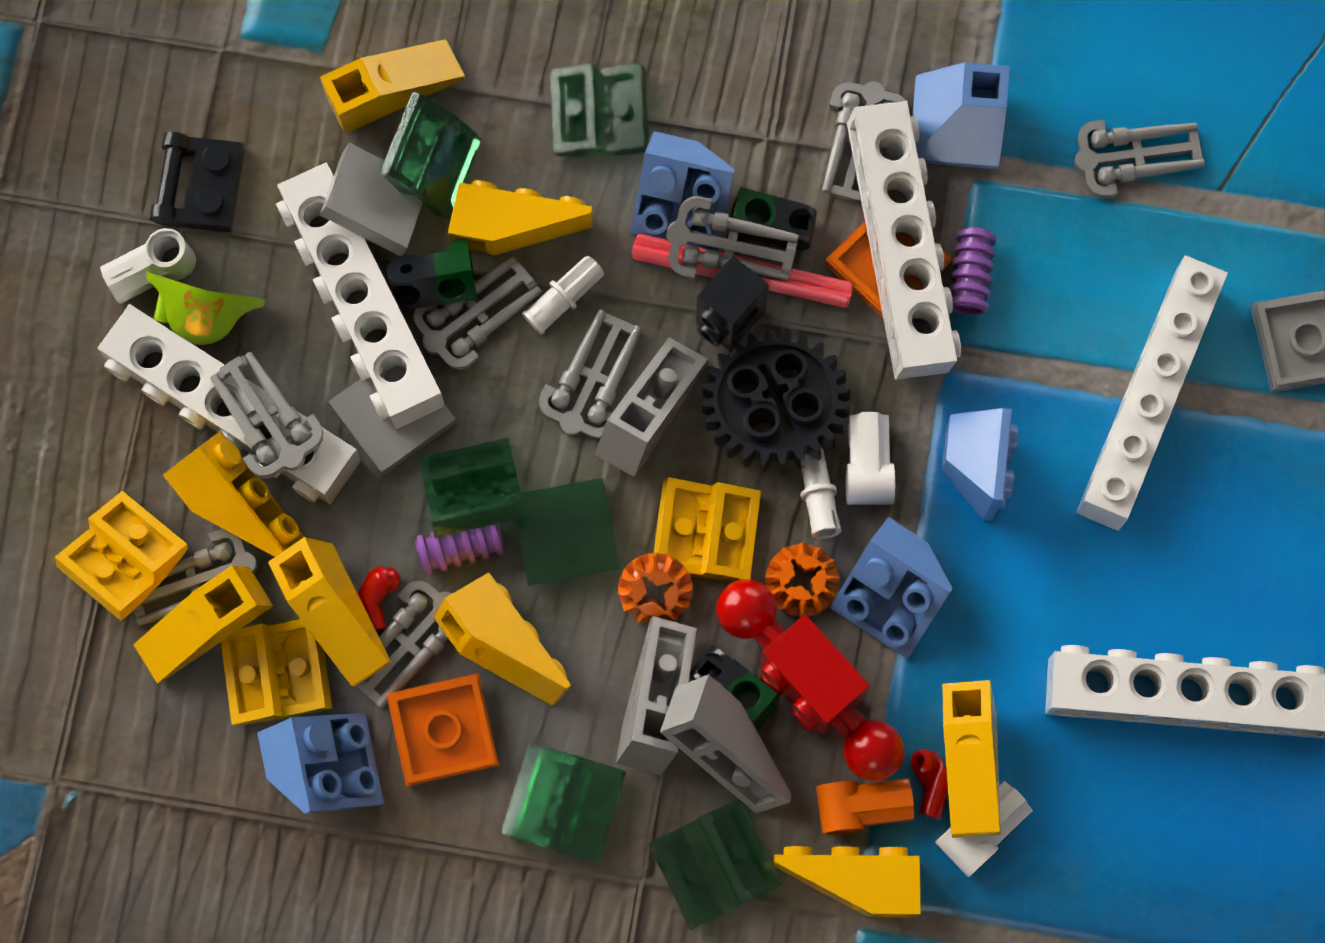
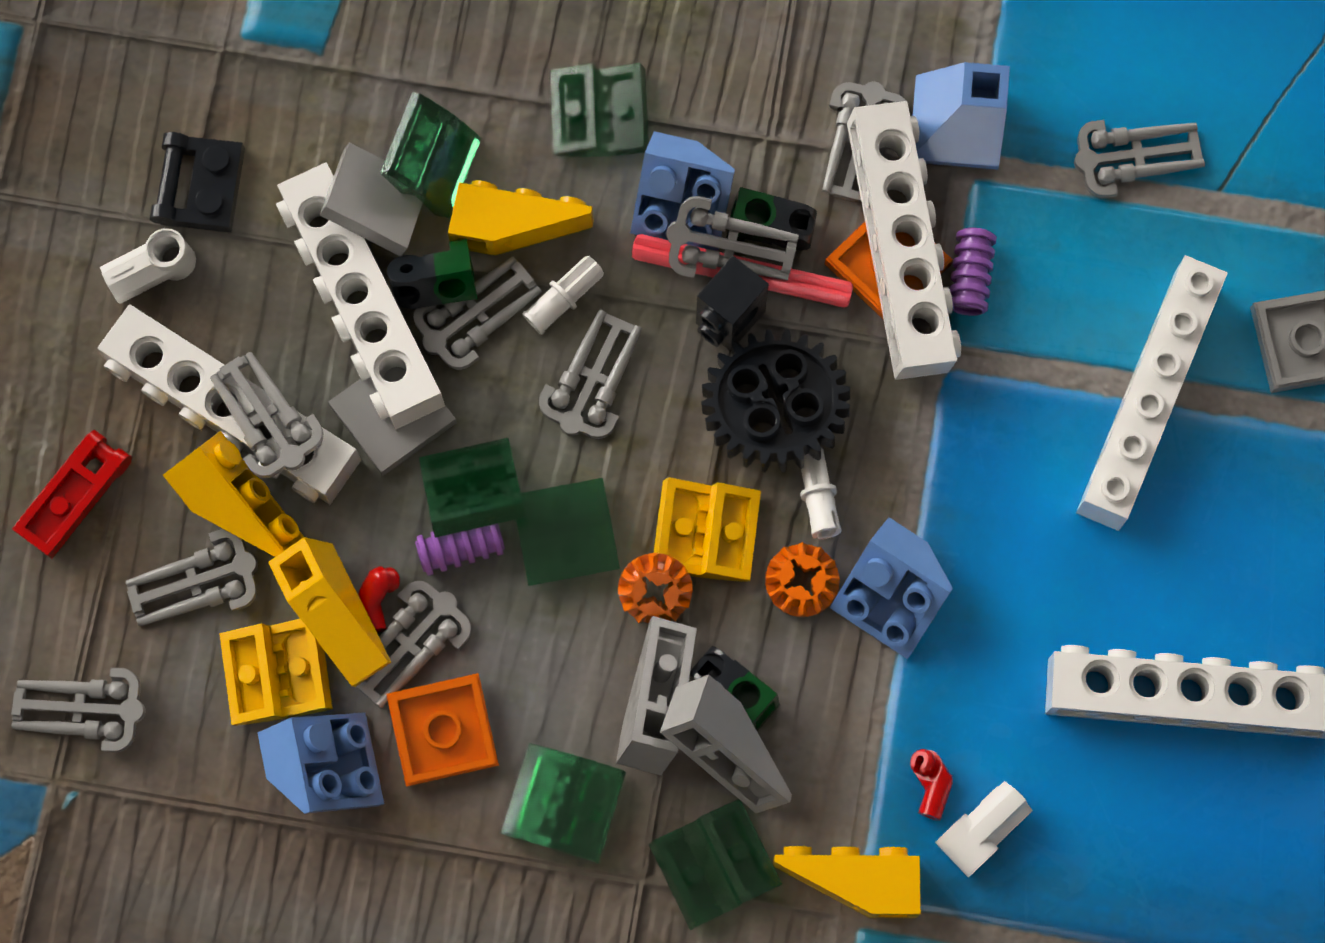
(71, 494): none -> red plate
(121, 555): yellow slope -> none
(130, 710): none -> light grey piece
(196, 313): lime hat -> none
(202, 621): yellow slope -> none
(385, 82): yellow slope -> none
(495, 636): yellow slope -> none
(649, 407): light grey slope -> none
(812, 678): red brick -> none
(851, 806): orange piece -> none
(870, 473): white piece -> none
(971, 758): yellow slope -> none
(977, 455): slope -> none

